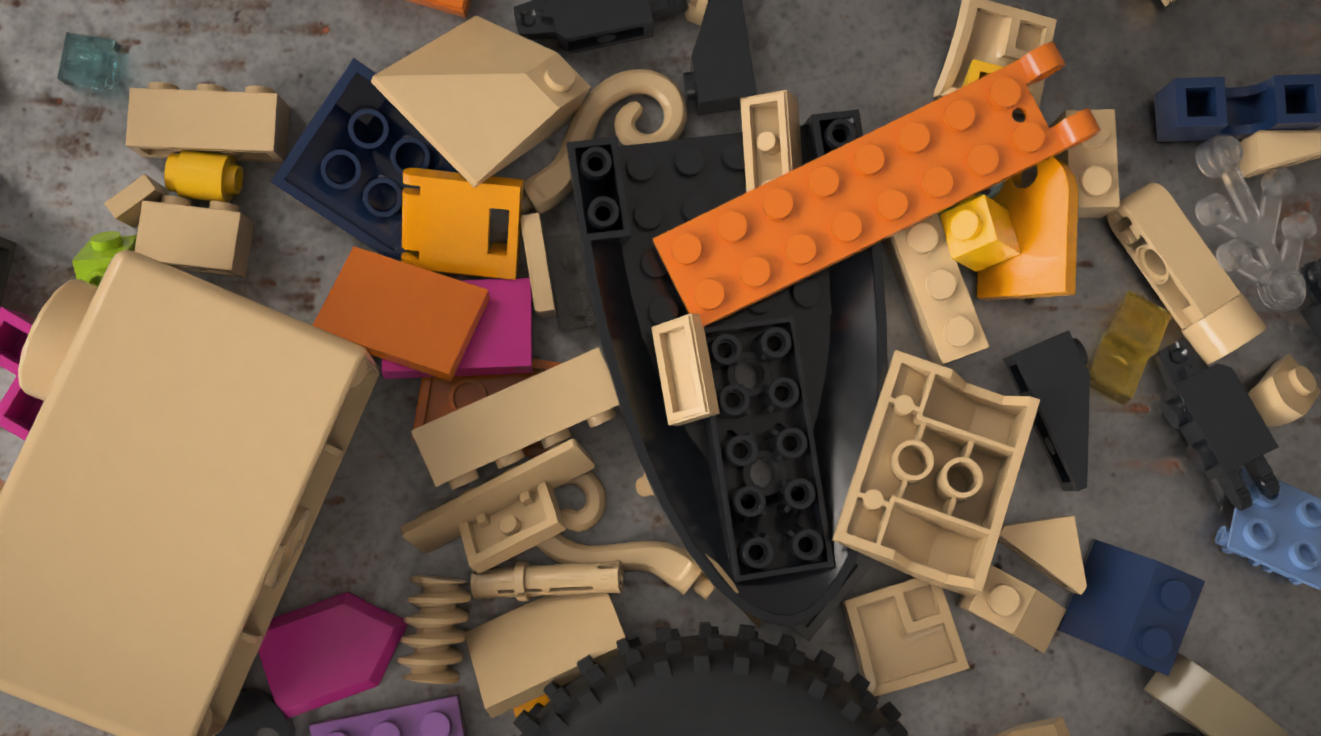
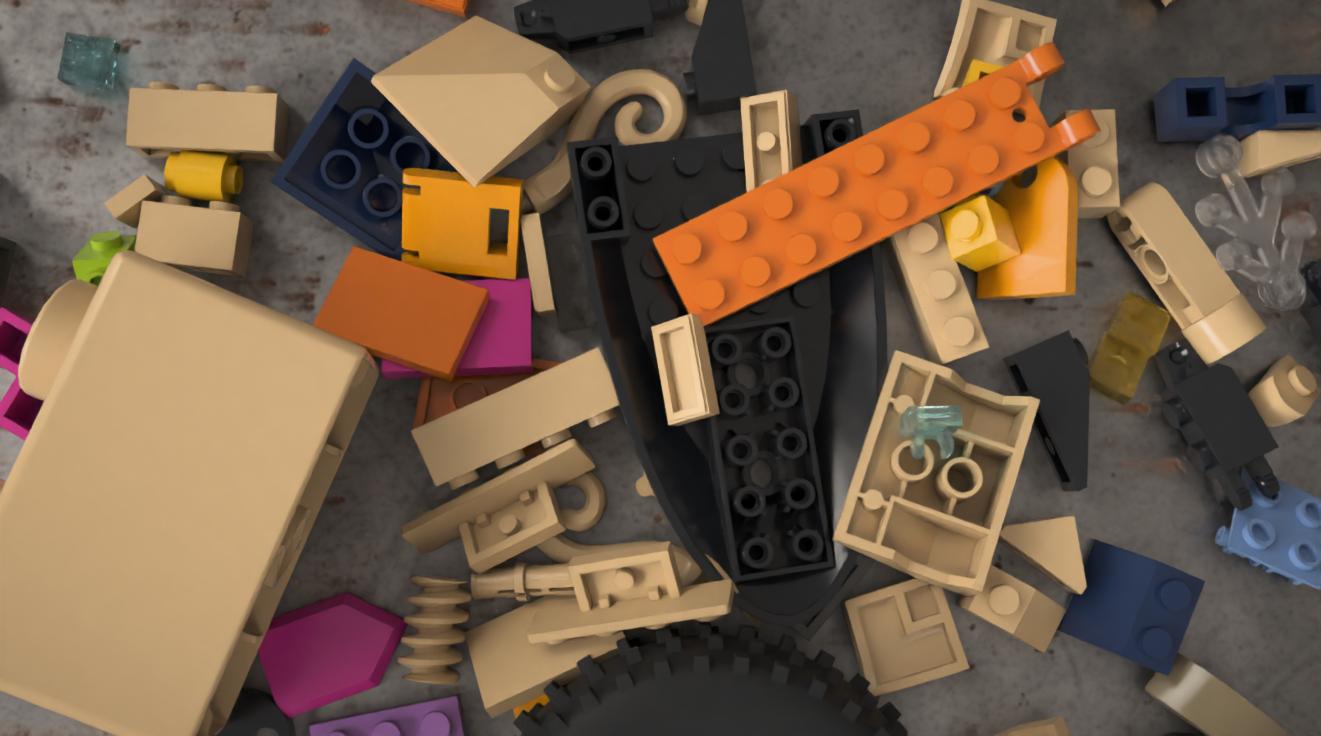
(628, 592): none -> tan bracket
(931, 423): none -> clear light blue tile

